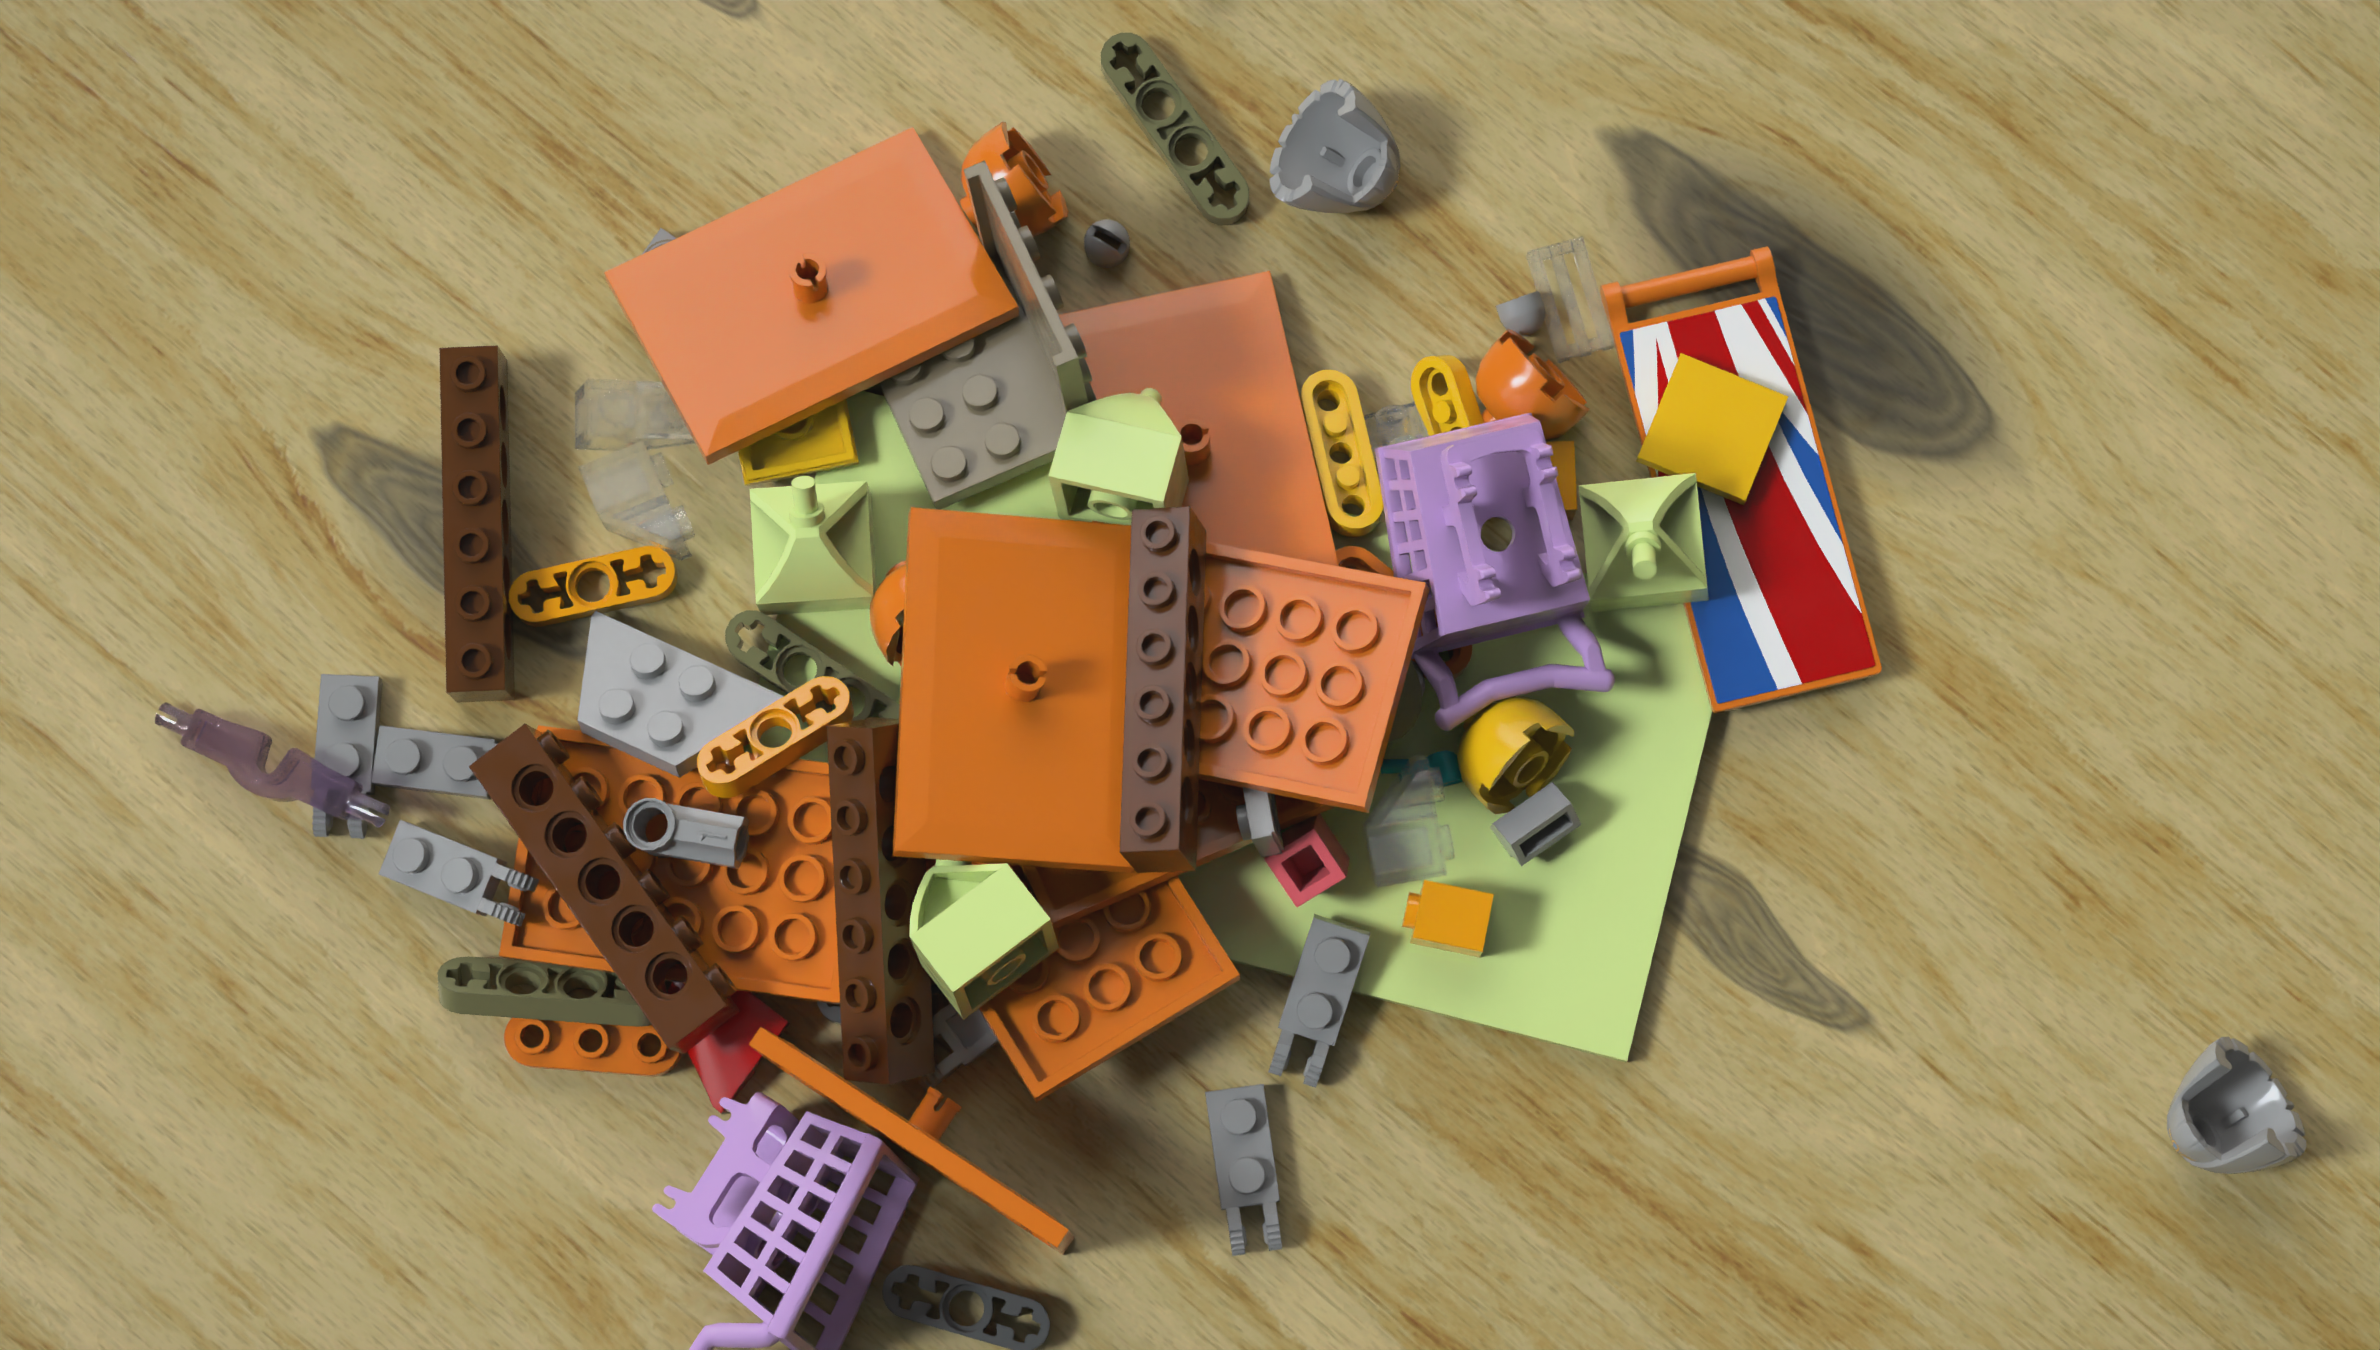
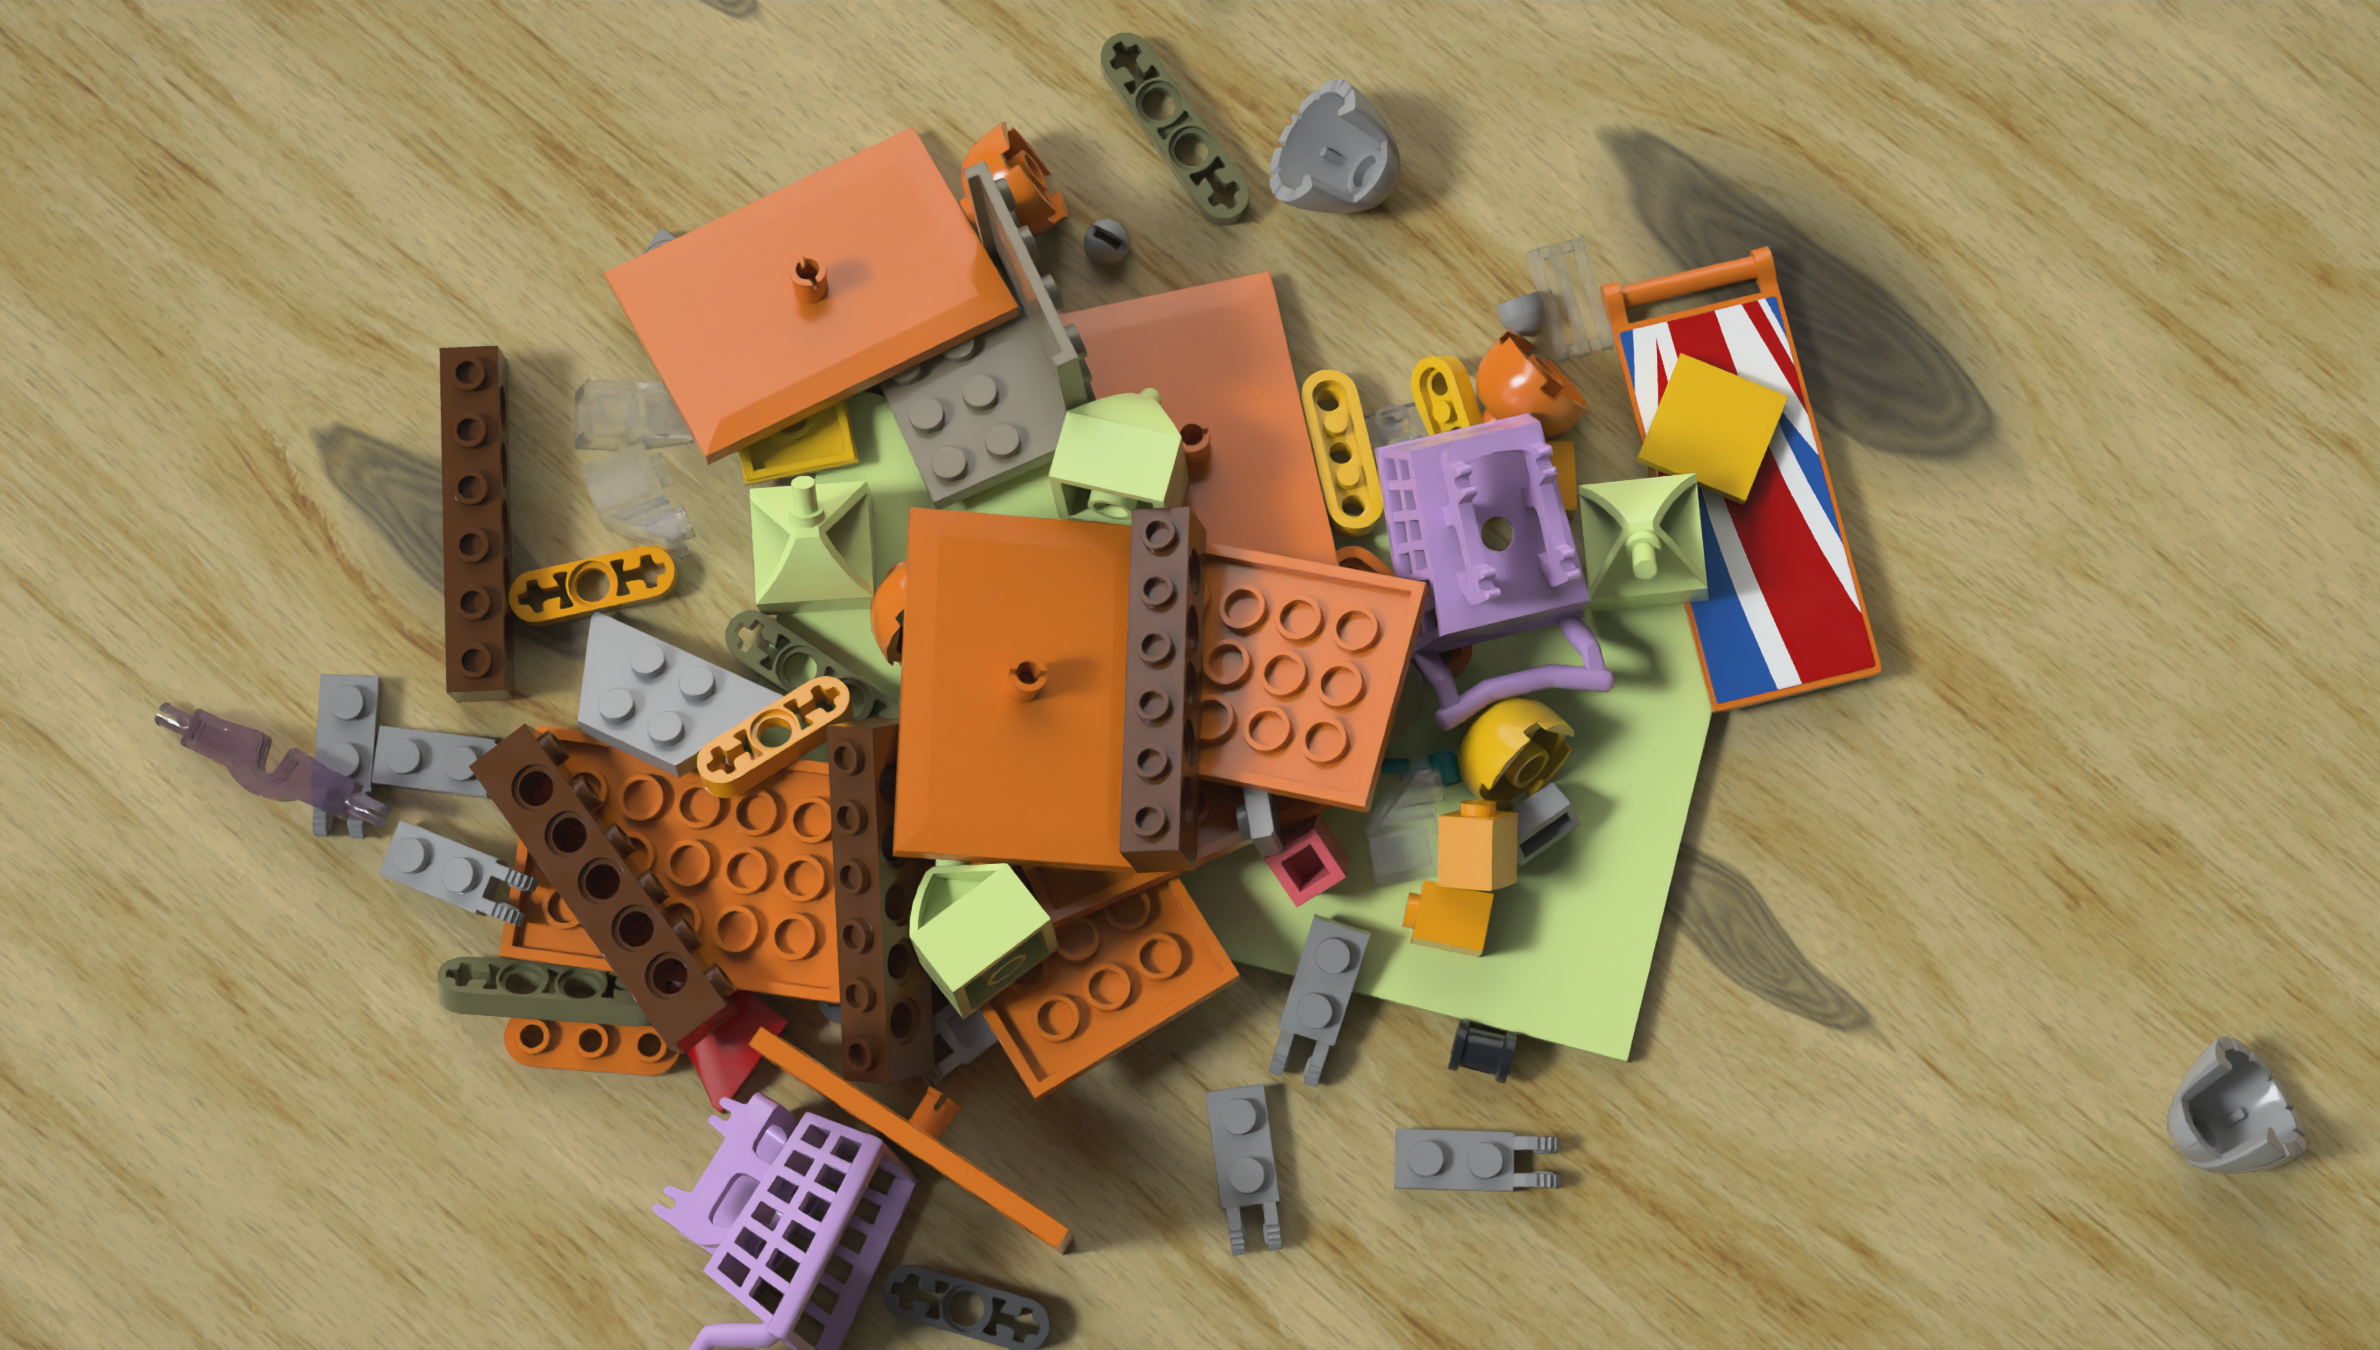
(690, 833): light grey piece -> none
(1468, 1160): none -> light grey hinge
(1477, 847): none -> light orange brick
(1482, 1051): none -> black bush

